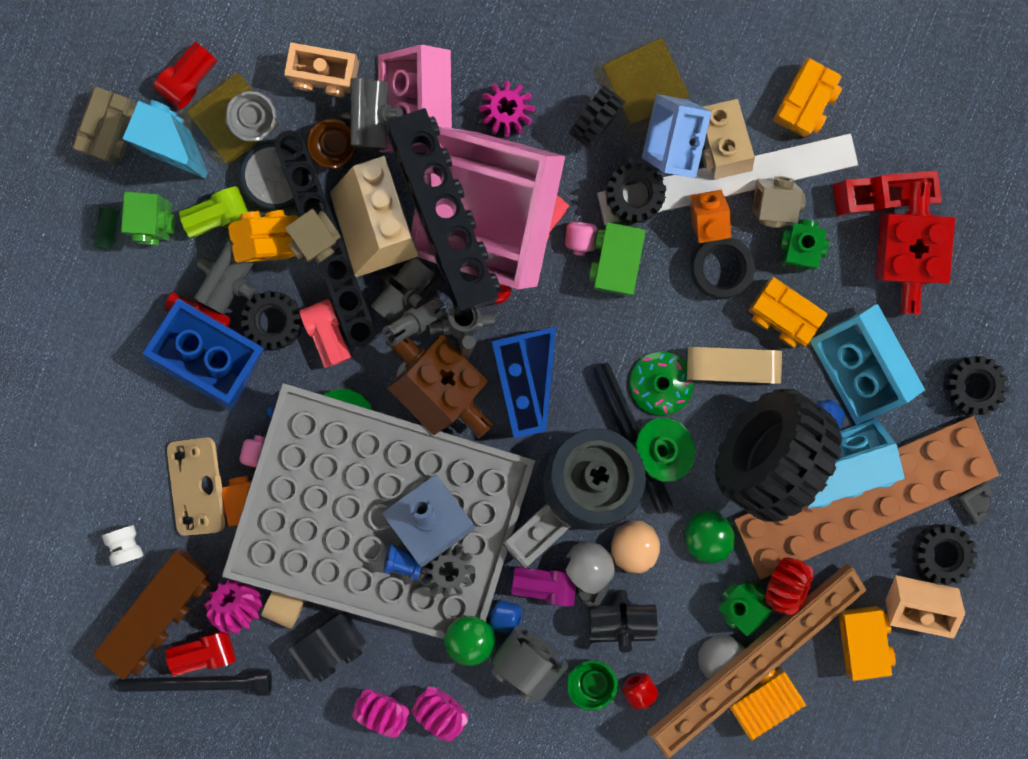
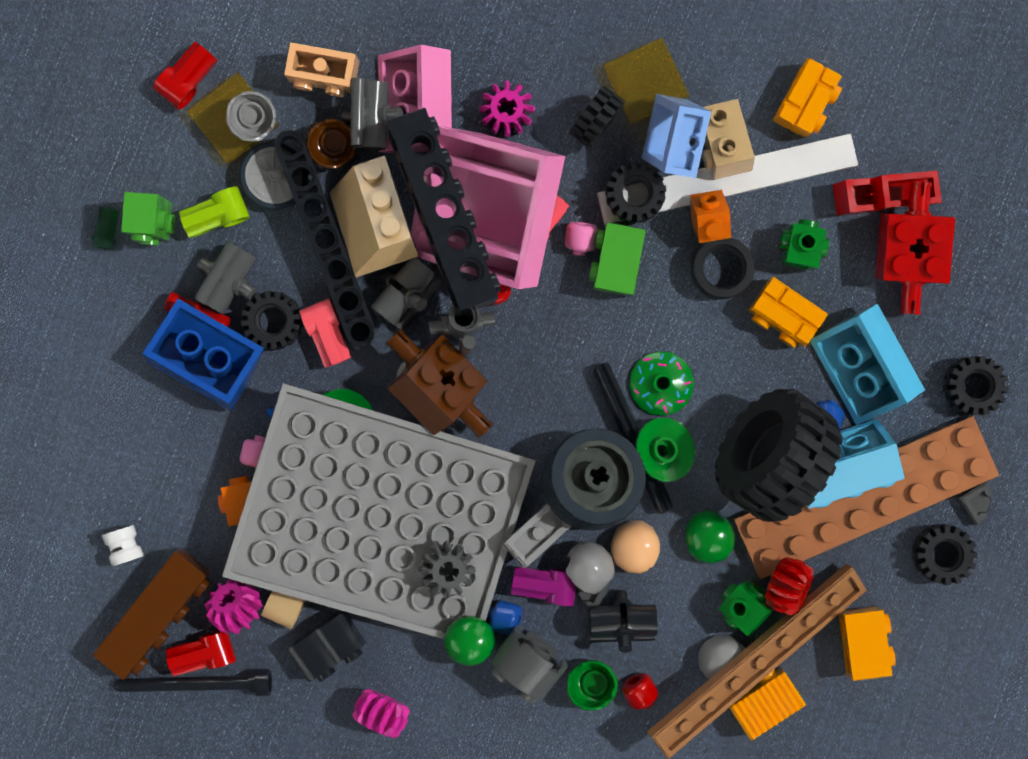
(104, 126): dark tan brick -> none
(163, 136): medium azure slope -> none
(187, 486): tan axle -> none
(261, 237): light orange brick -> none
(312, 236): dark tan brick -> none
(401, 562): blue bush -> none
(414, 321): dark grey pin -> none
(428, 520): sand blue tile -> none
(440, 714): dark pink gear -> none
(525, 377): blue wedge -> none
(734, 365): tan beam -> none
(778, 201): dark tan brick -> none
(925, 607): light nougat brick -> none

